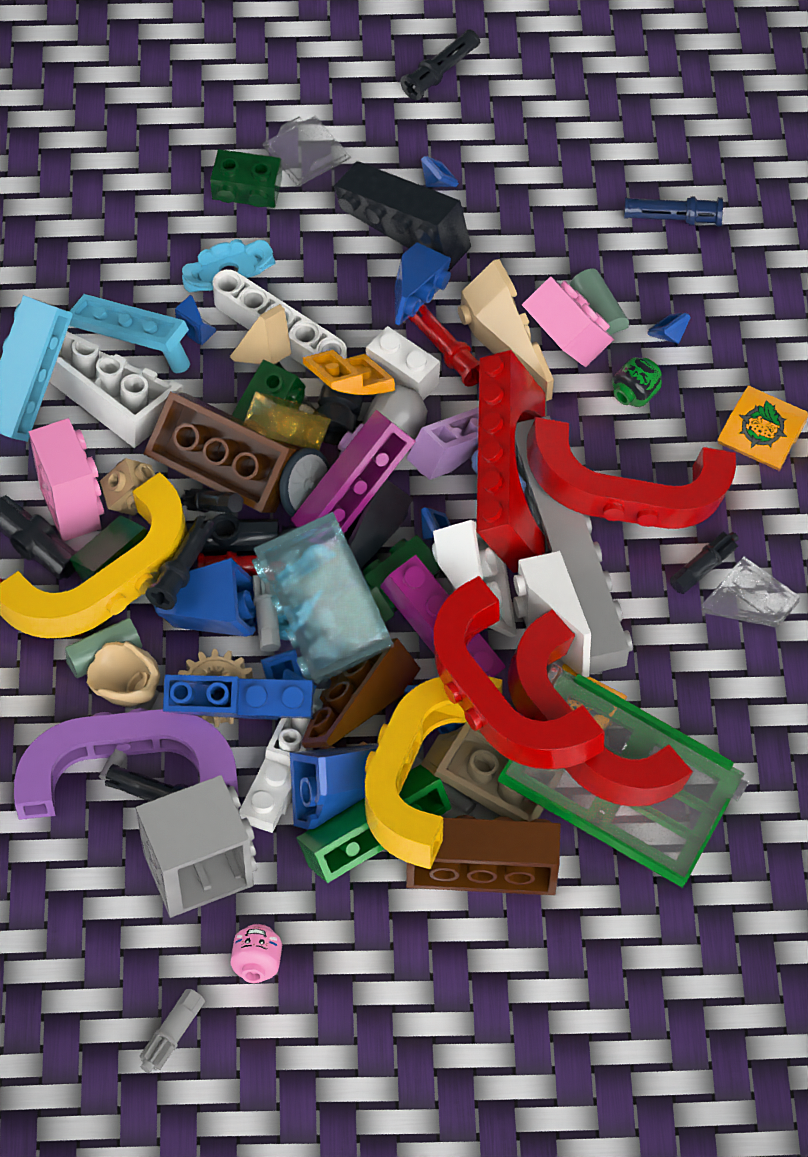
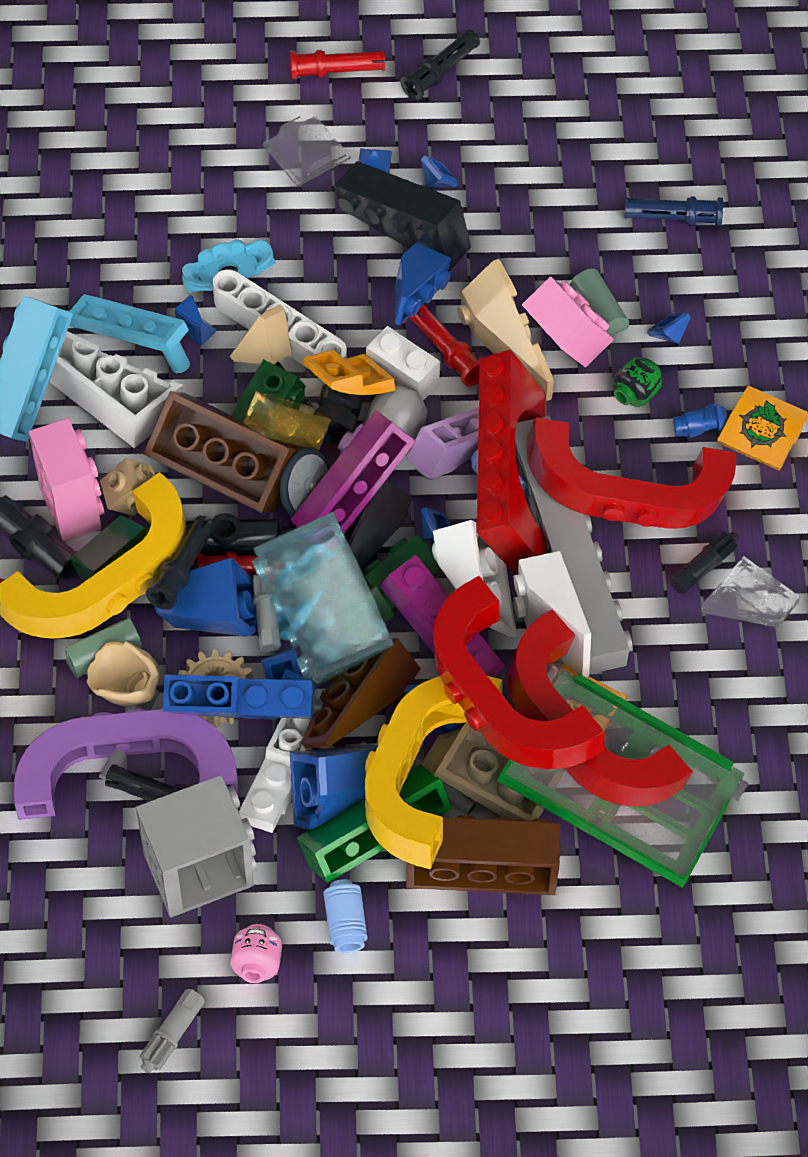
(215, 501): black piece -> none
(246, 178): dark green brick -> none
(321, 63): none -> red pin
(345, 916): none -> light blue head
(376, 158): none -> blue slope
(699, 421): none -> blue arm

